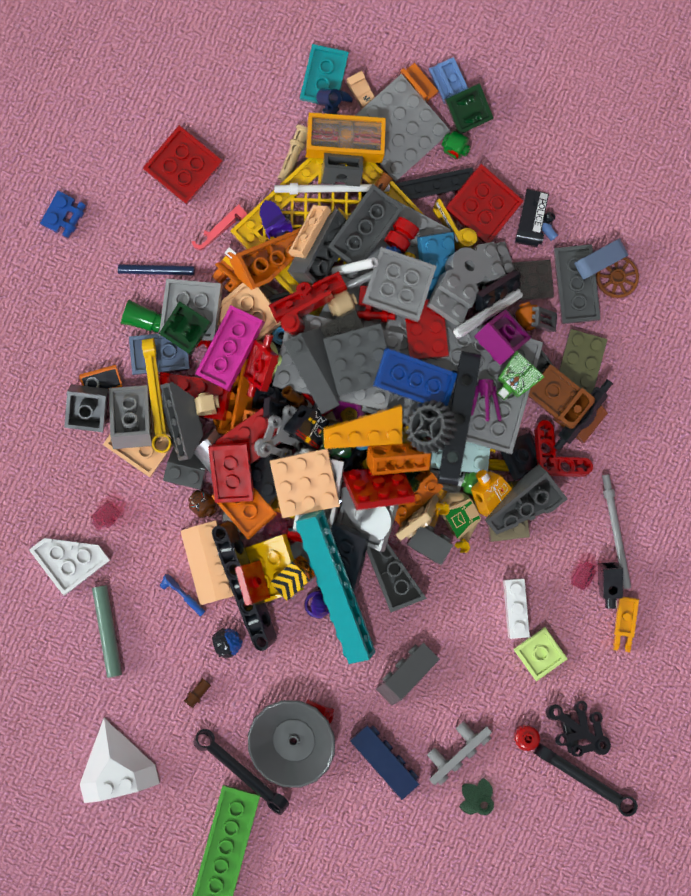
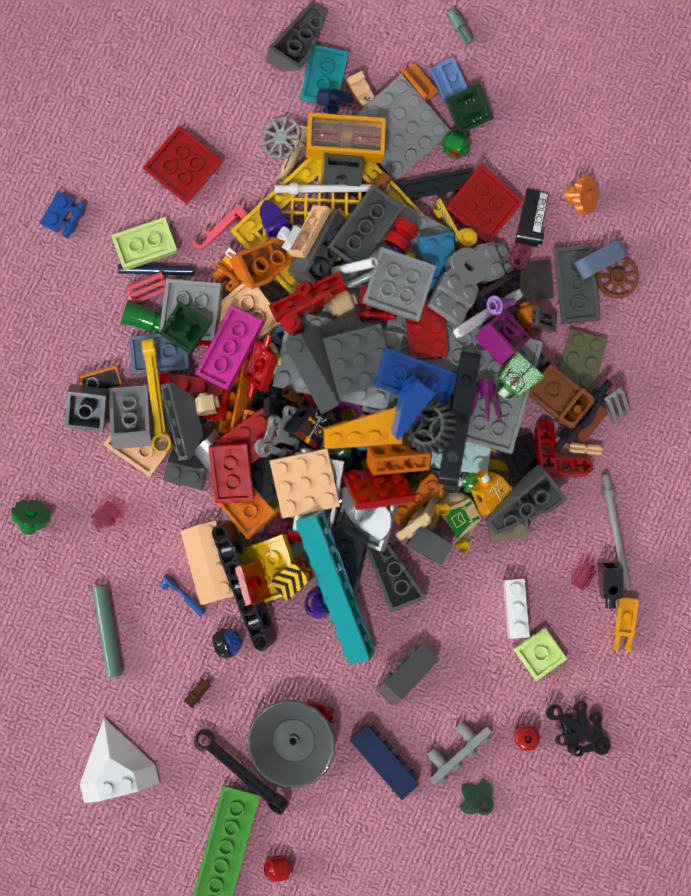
(30, 516): none -> green plant
(68, 561): white plate -> none
(144, 244): none -> yellowish green plate
(149, 294): none -> coral tile
(202, 504): reddish brown head -> none
(278, 868): none -> red head
(281, 137): none -> light grey wheel
(288, 236): none -> white tile
(298, 40): none -> dark grey wedge
(411, 402): none -> blue slope
(460, 26): none -> sand green axle
(498, 304): none -> medium lavender cone
(520, 256): none -> clear pink brick
(547, 225): arm -> none
(583, 195): none -> orange plant
(584, 778): black piece -> none
(592, 449): none -> light nougat piece
(620, 411): none -> light grey tile

